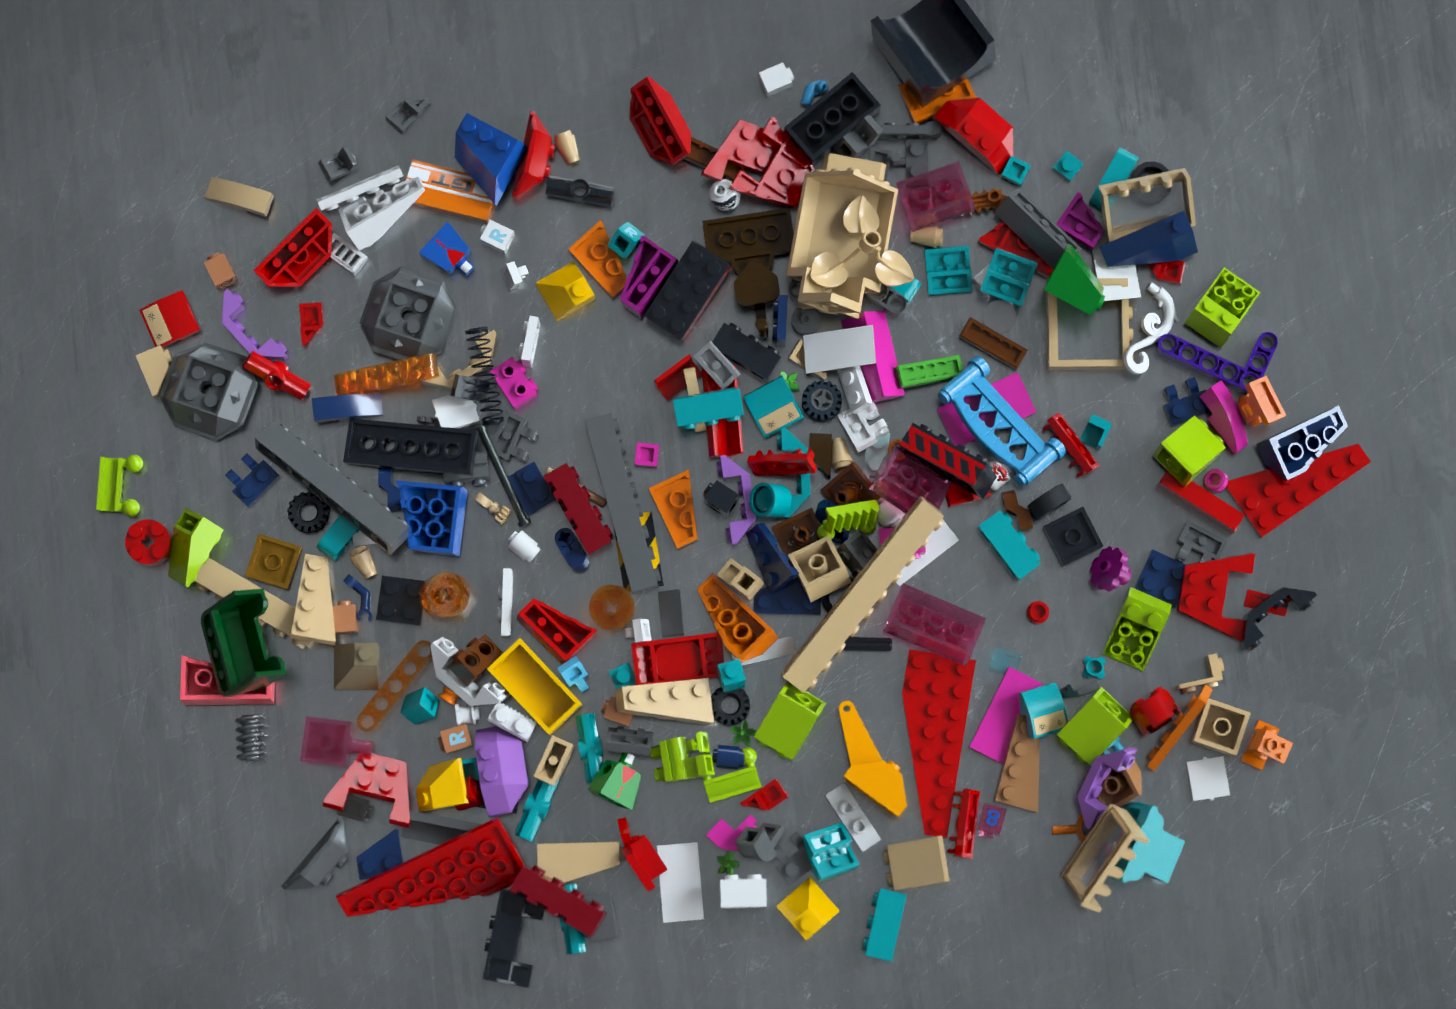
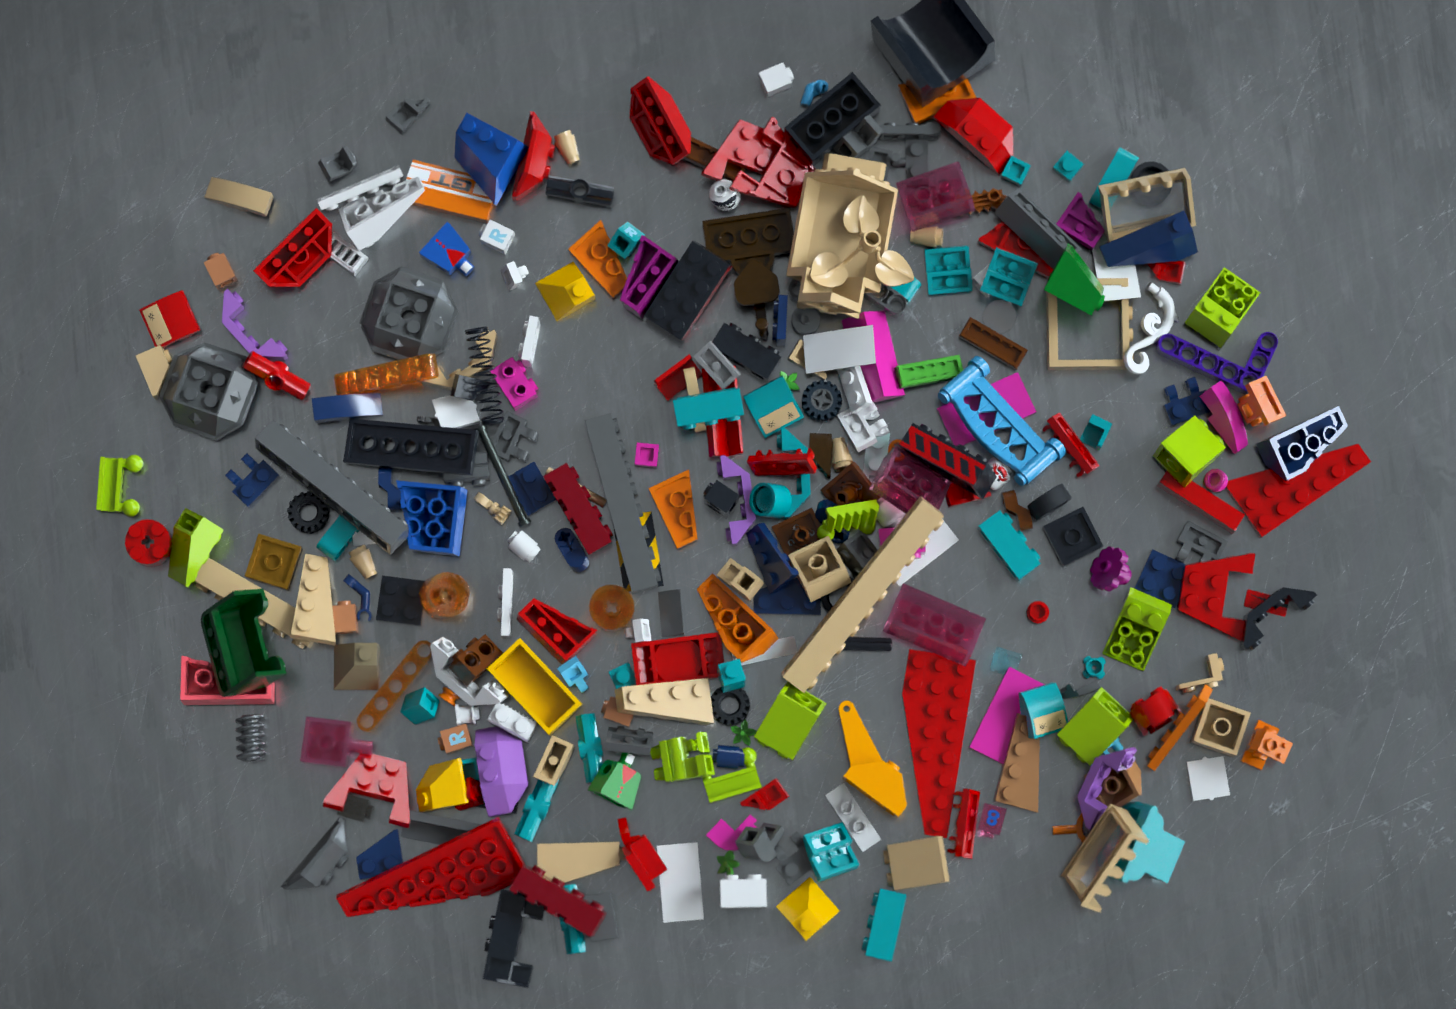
(311, 320): red slope -> none

